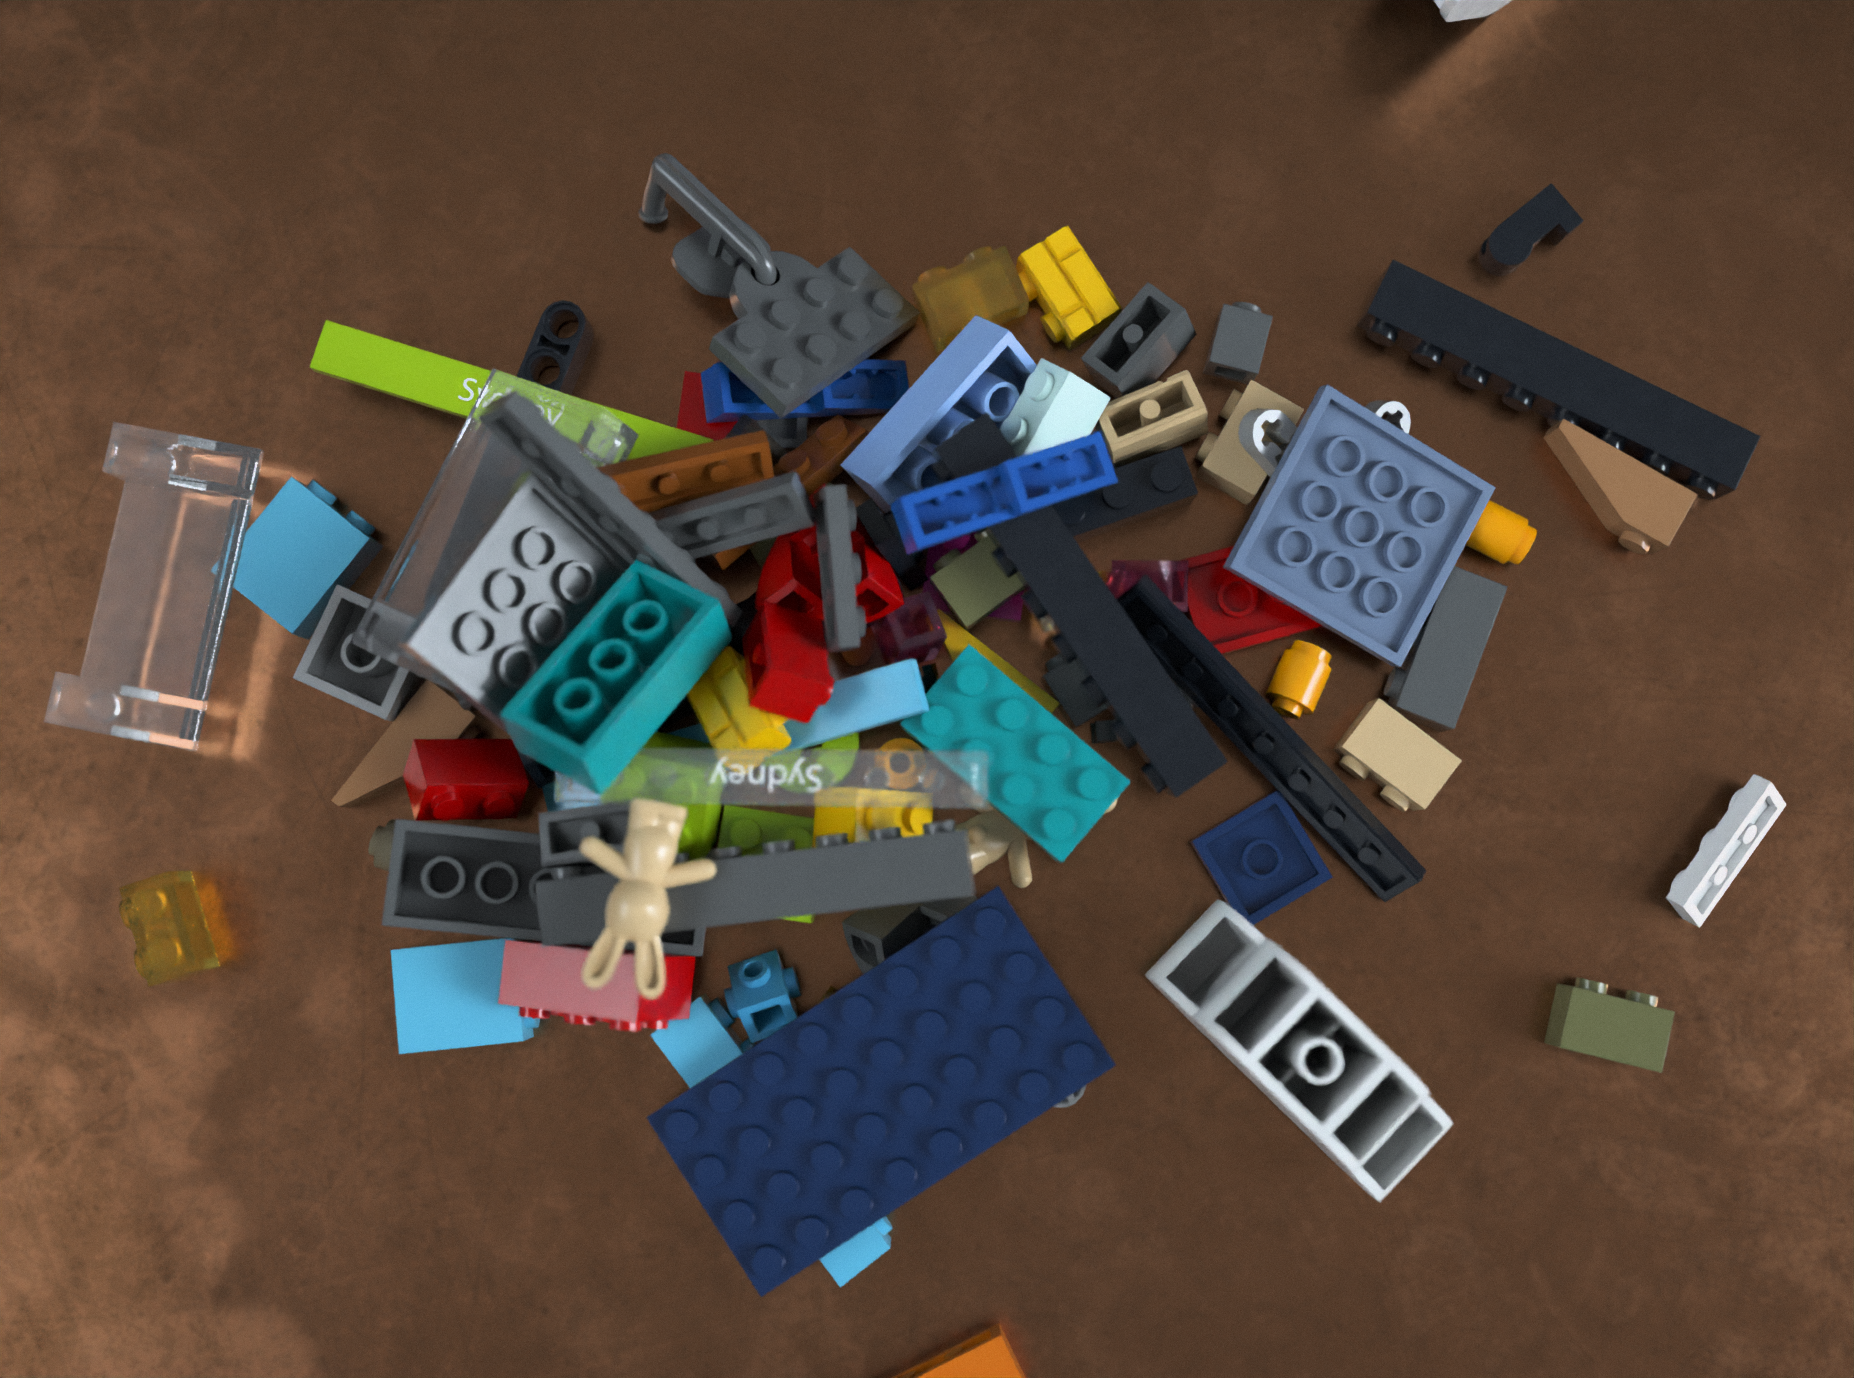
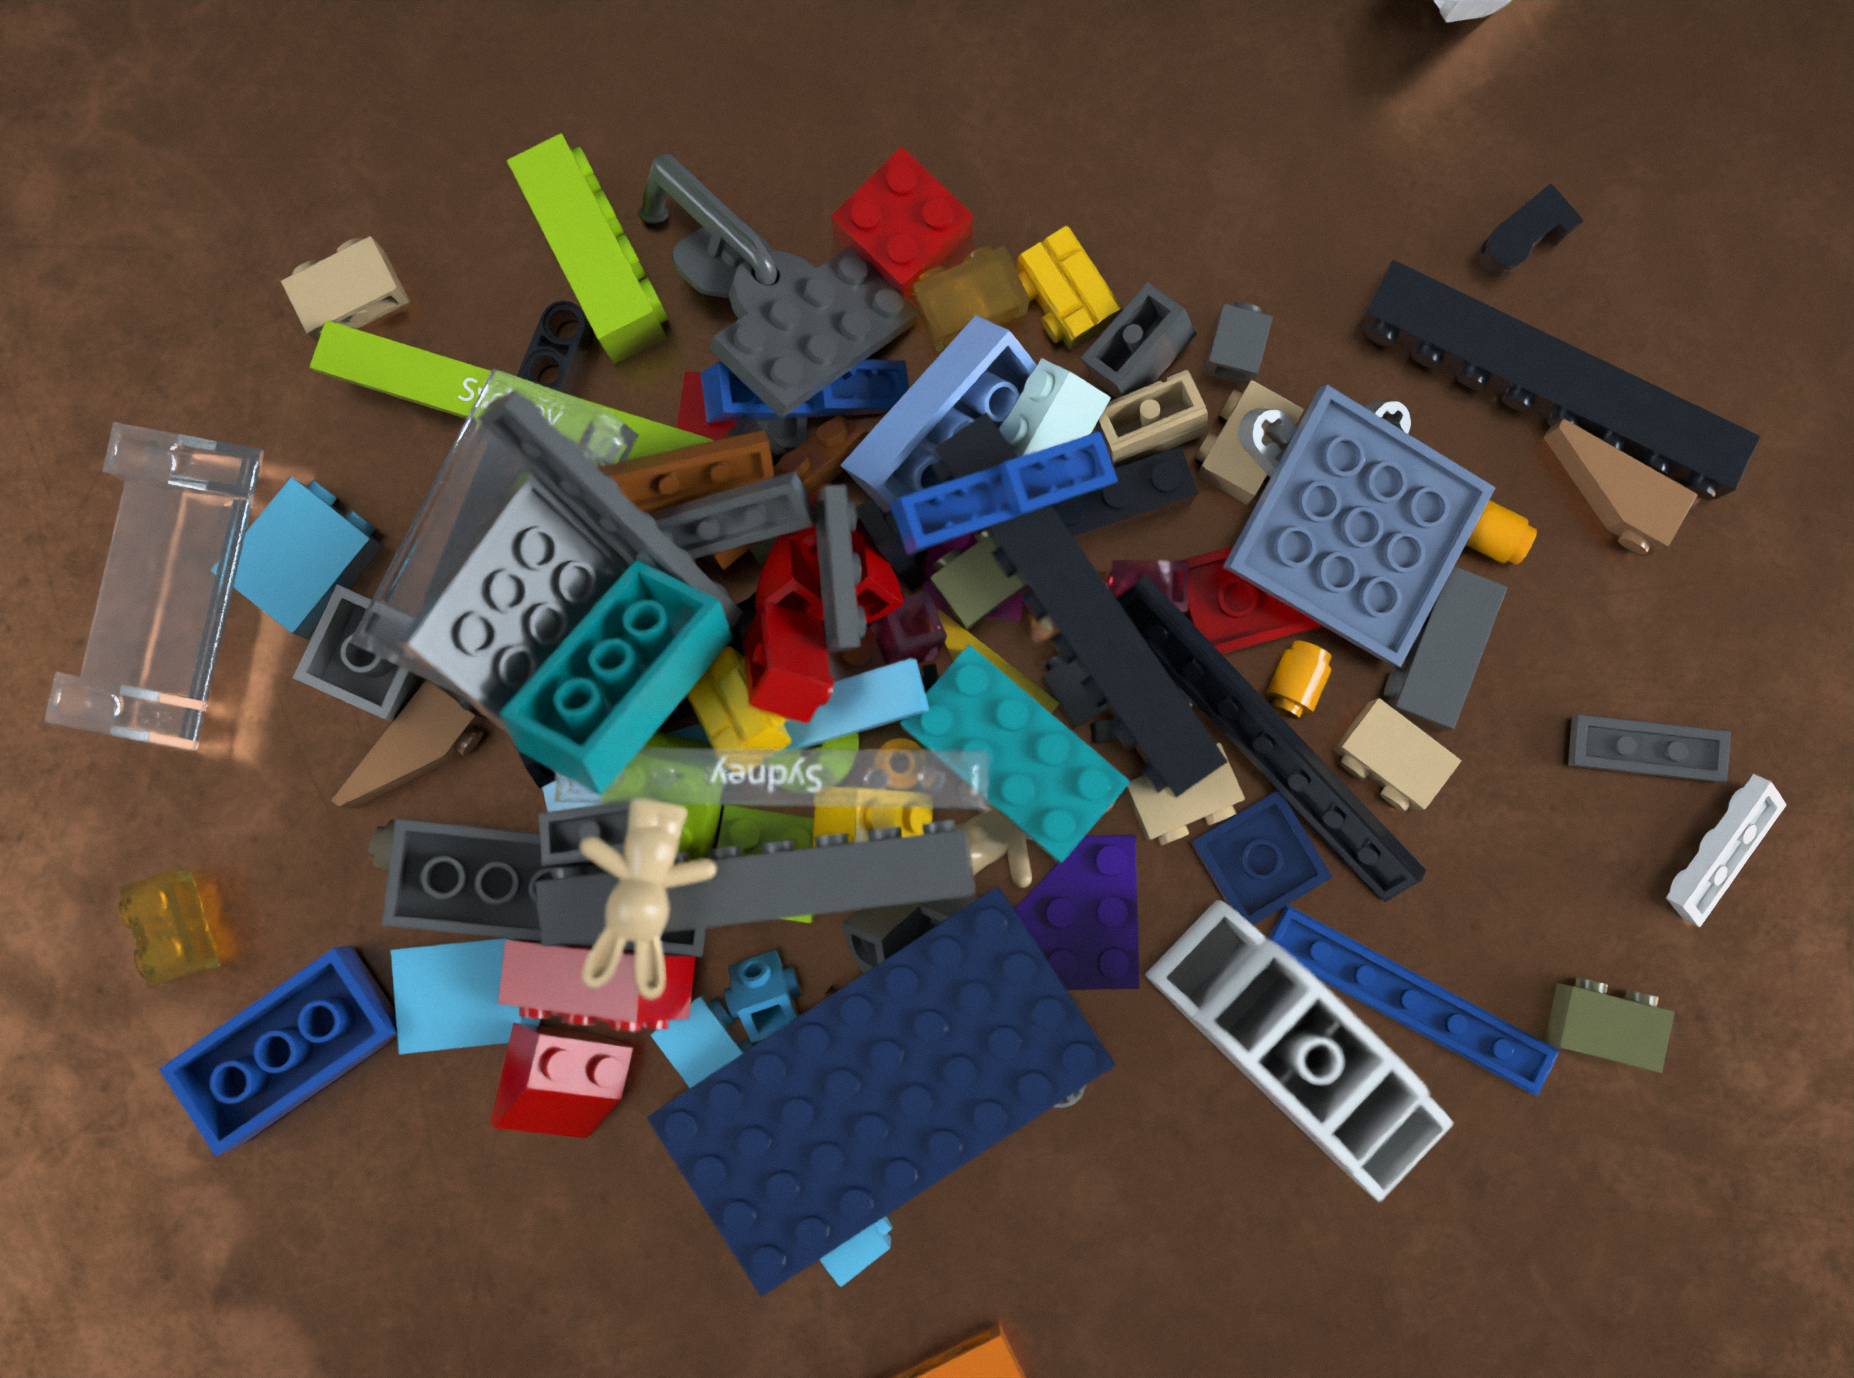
(282, 1049): none -> blue brick
(345, 287): none -> tan brick
(464, 779): red brick -> none
(559, 1081): none -> red slope
(590, 247): none -> lime brick
(902, 222): none -> red brick
(1089, 915): none -> dark purple plate
(1168, 816): none -> tan brick
(1414, 1001): none -> blue tile
(1649, 748): none -> dark grey plate

